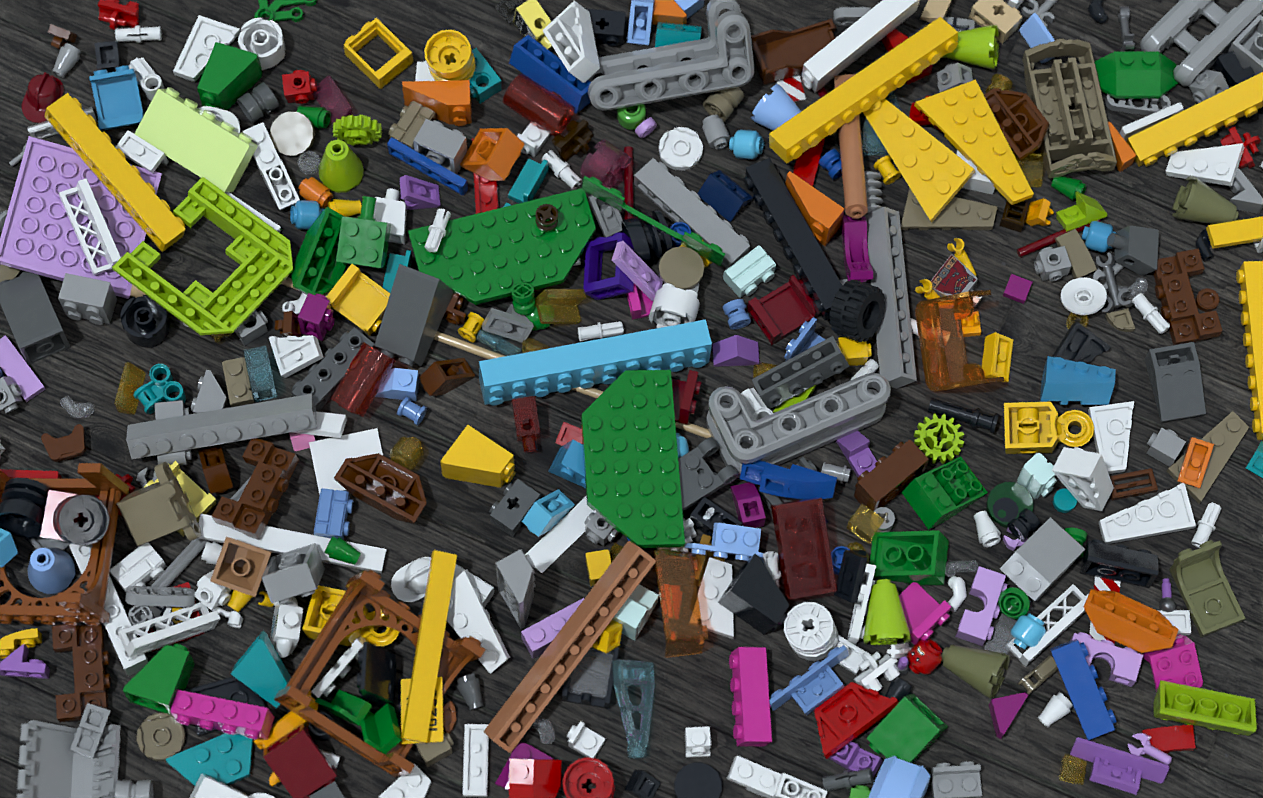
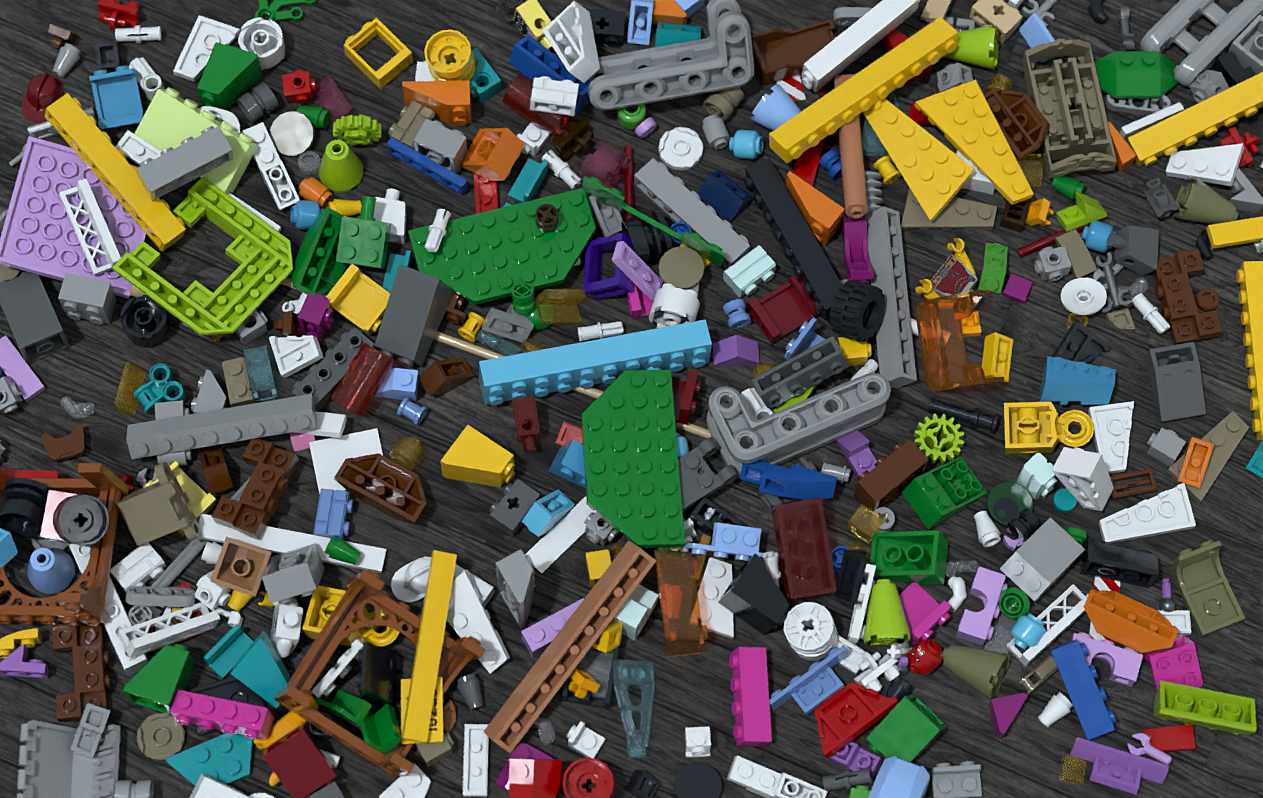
(185, 162): none -> light grey brick
(228, 651): none -> teal panel
(419, 193): medium lavender slope -> none
(554, 96): none -> white brick
(582, 682): none -> light orange tile
(748, 505): magenta slope -> none
(993, 267): none -> bright green bracket
(1160, 198): none -> dark grey hips
(1206, 525): white axle -> none

